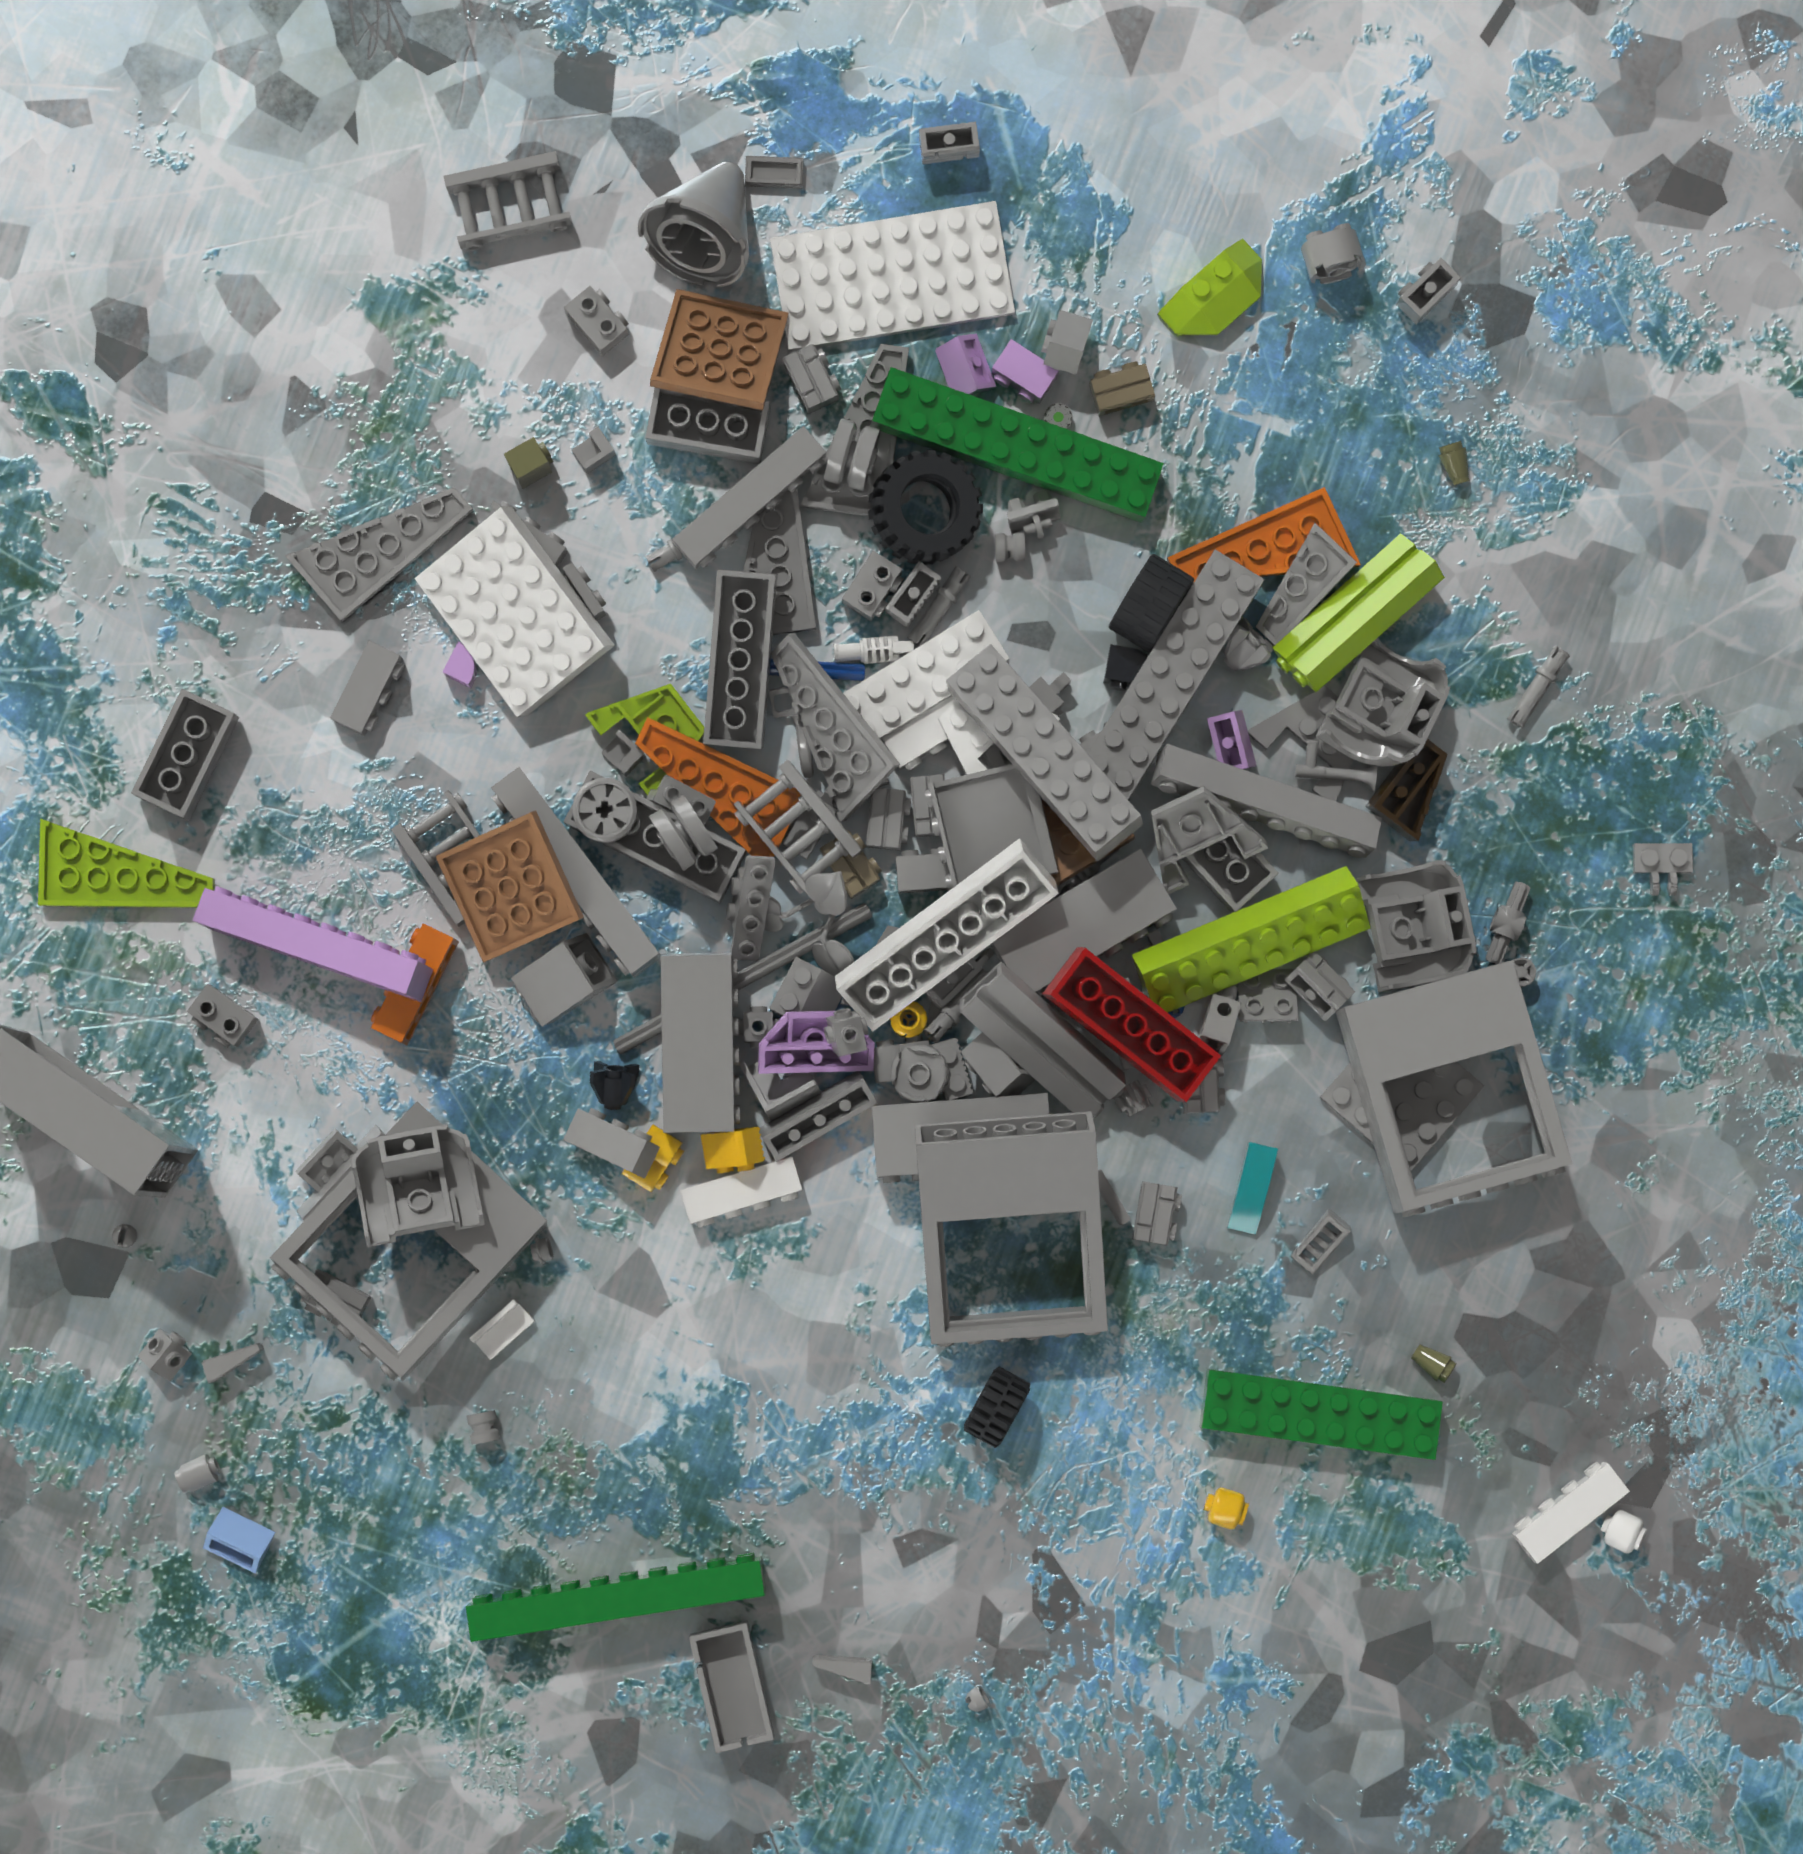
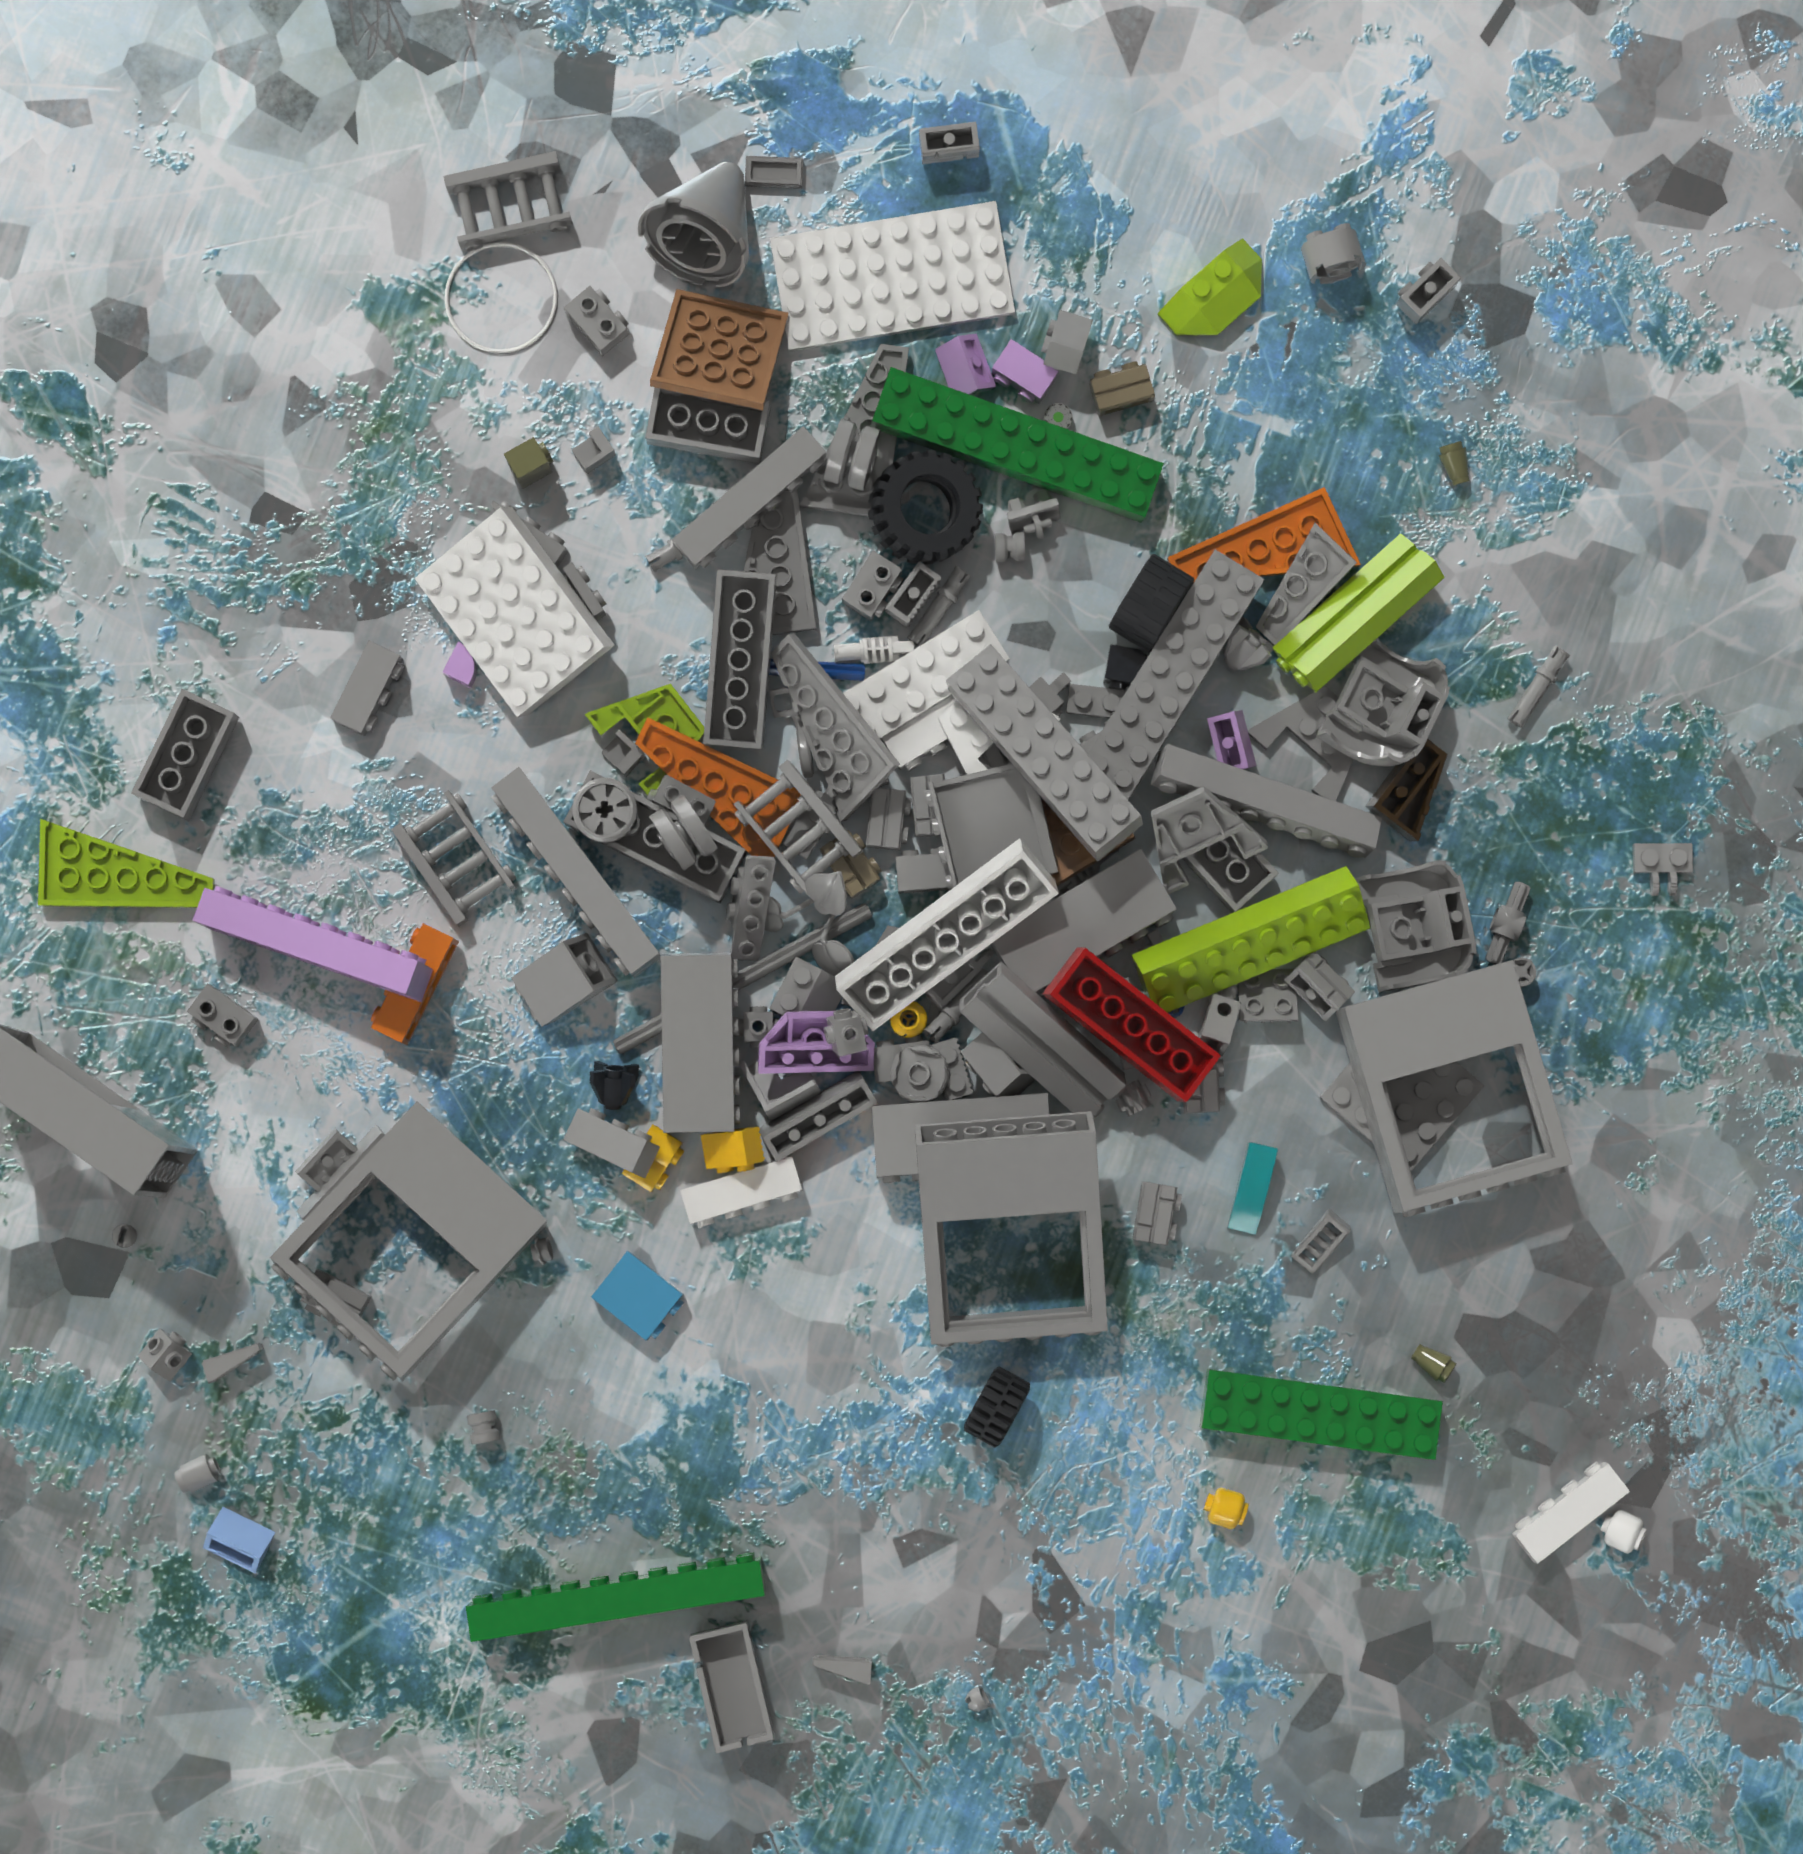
(369, 556): light grey wing -> none
(416, 1183): light grey piece -> none
(495, 244): none -> white piece
(502, 1329): white panel -> none
(509, 886): medium nougat plate -> none
(638, 1296): none -> dark azure brick
(811, 378): light grey brick -> none
(1093, 700): none -> light grey hinge
(1112, 1200): light grey tile -> none
(1312, 771): light grey piece -> none

